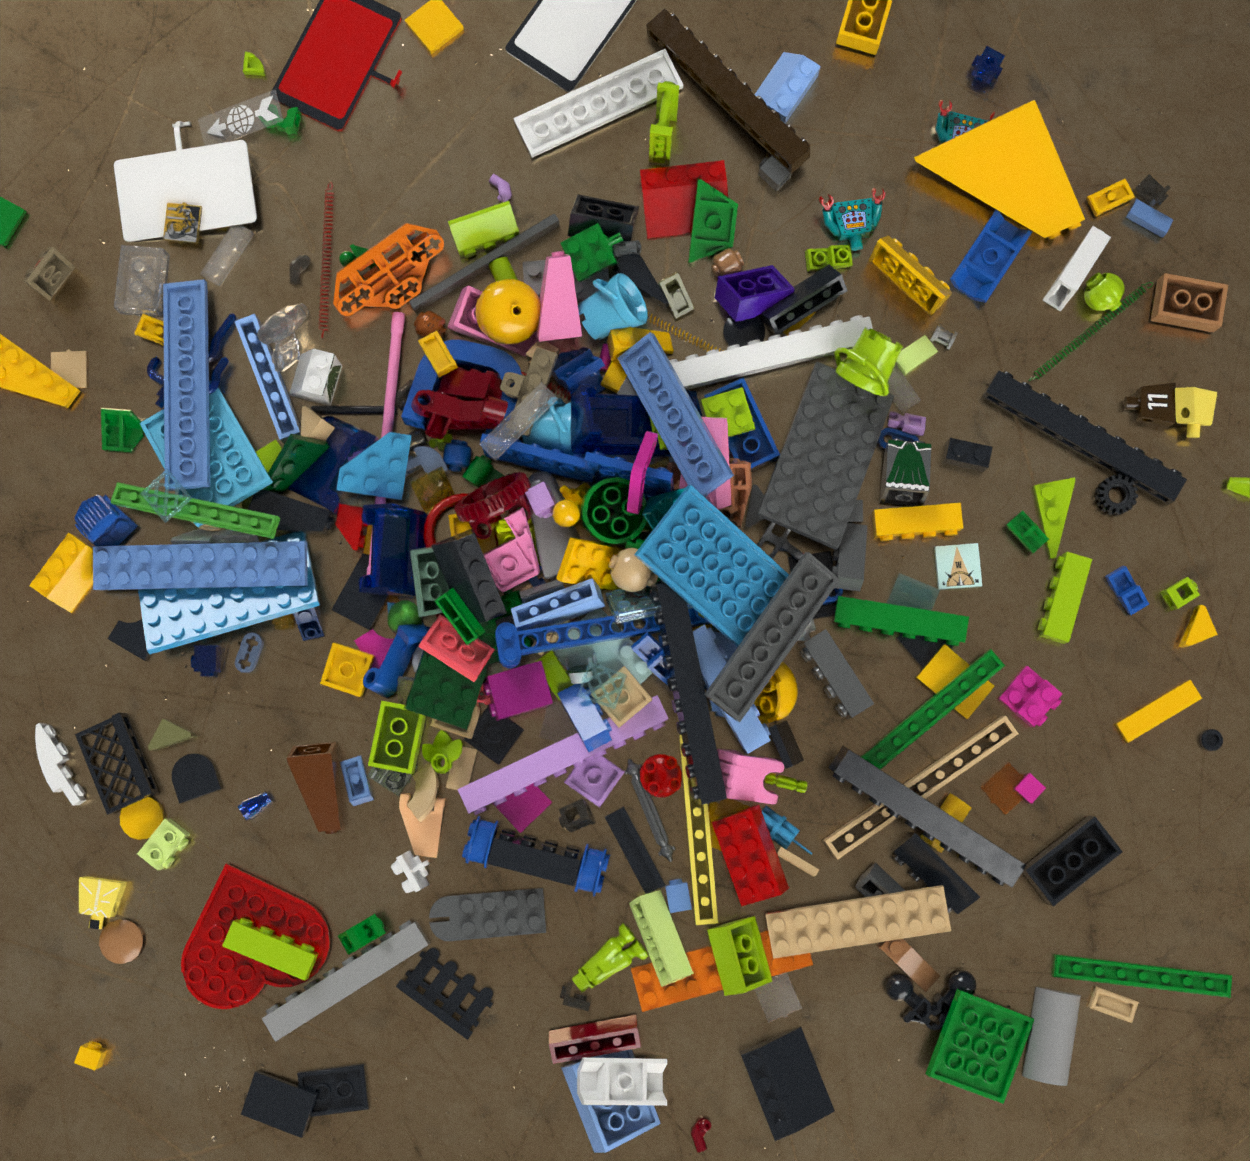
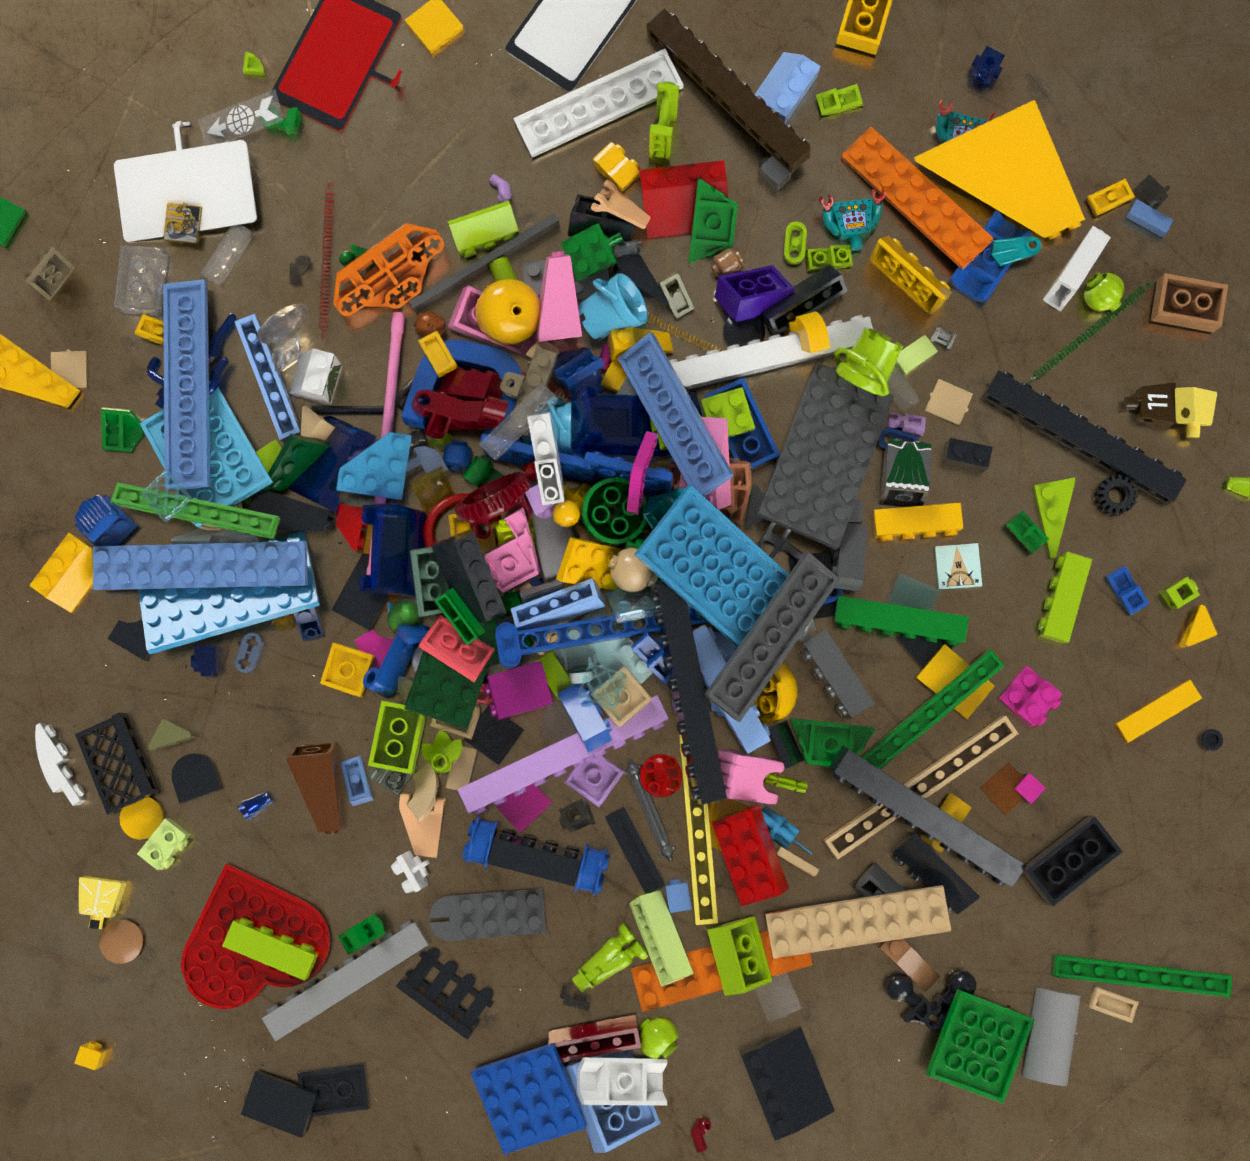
(528, 1098): none -> blue plate
(530, 471): none -> red rock
(546, 458): none -> white slope
(616, 167): none -> yellow brick
(620, 206): none -> light nougat flag
(658, 1038): none -> lime plant
(795, 244): none -> lime plate
(811, 331): none -> yellow brick
(823, 740): none -> green wing
(840, 100): none -> lime slope
(917, 198): none -> orange plate
(948, 402): none -> tan piece
(1014, 249): none -> teal piece

